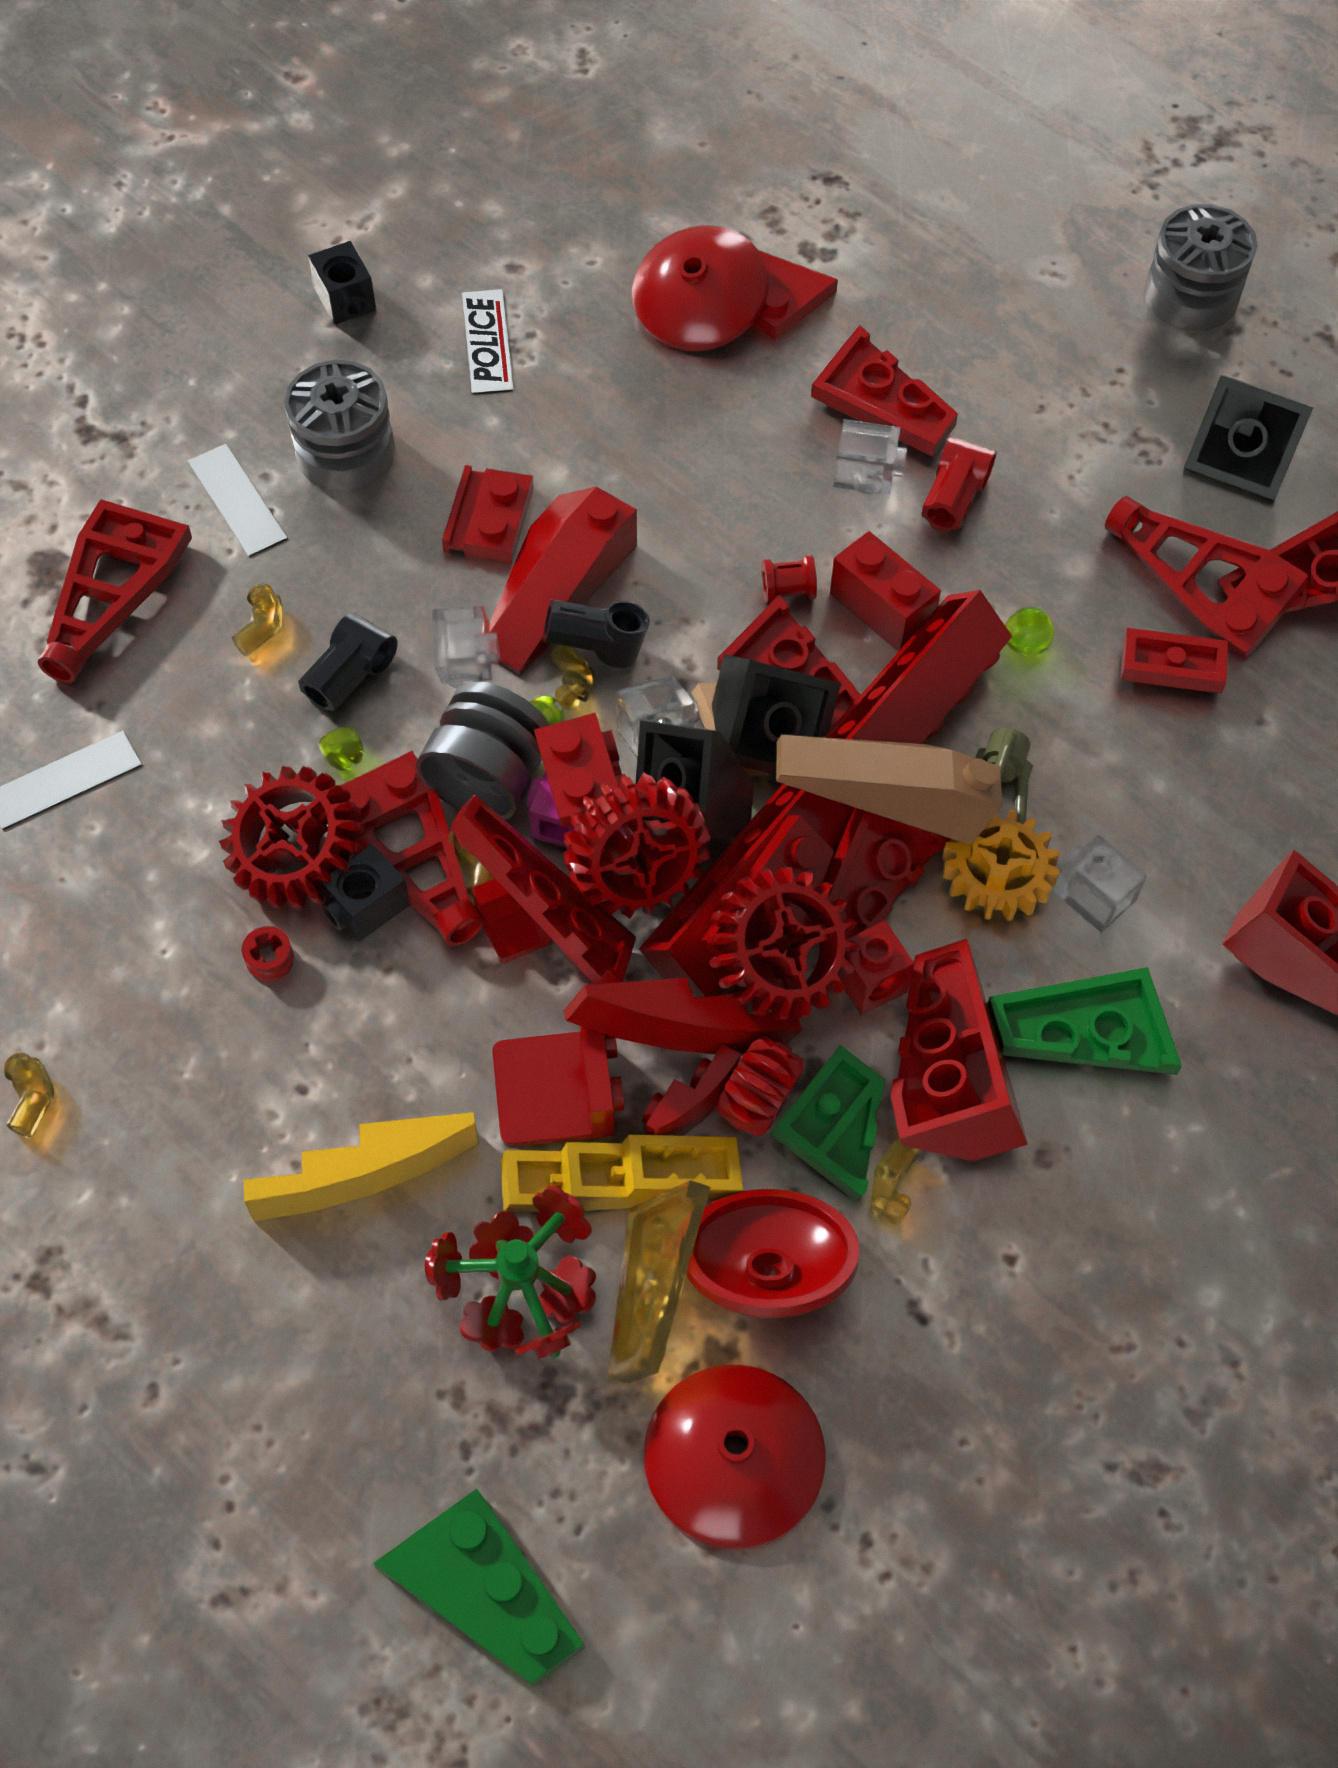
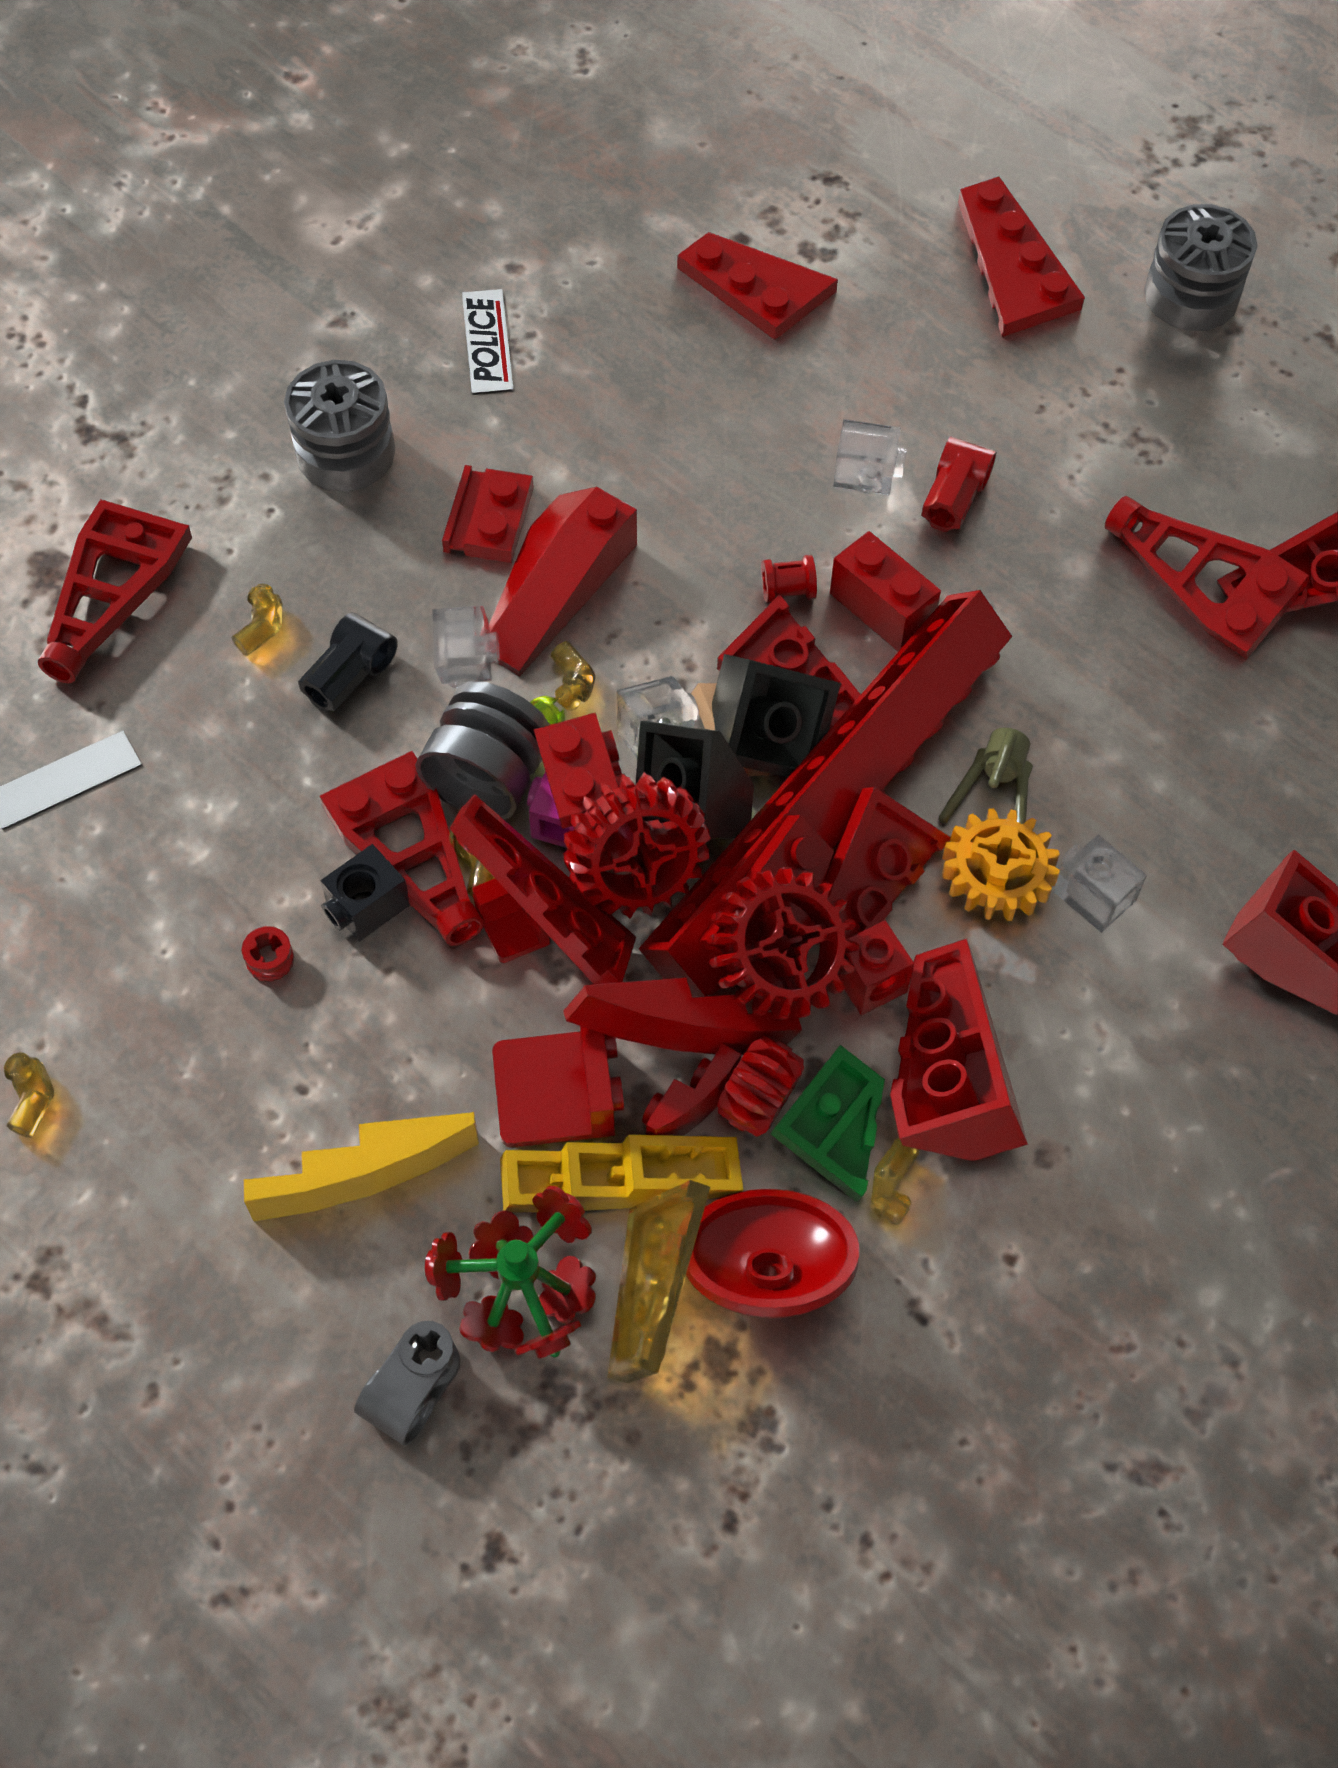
(237, 499): white sticker -> none
(257, 861): red gear -> none
(342, 282): black brick -> none
(342, 748): clear neon green hinge -> none
(406, 1390): none -> flat silver piece
(484, 1587): green wing -> none
(611, 633): black piece -> none
(706, 306): red dish -> none
(728, 1496): red dish -> none
(877, 391): red wing -> none
(896, 780): medium nougat wedge -> none
(1019, 266): none -> red wing
(1031, 631): clear neon green plate -> none
(1089, 1022): green wing -> none
(1174, 660): red plate -> none
(1248, 436): pearl dark grey slope -> none

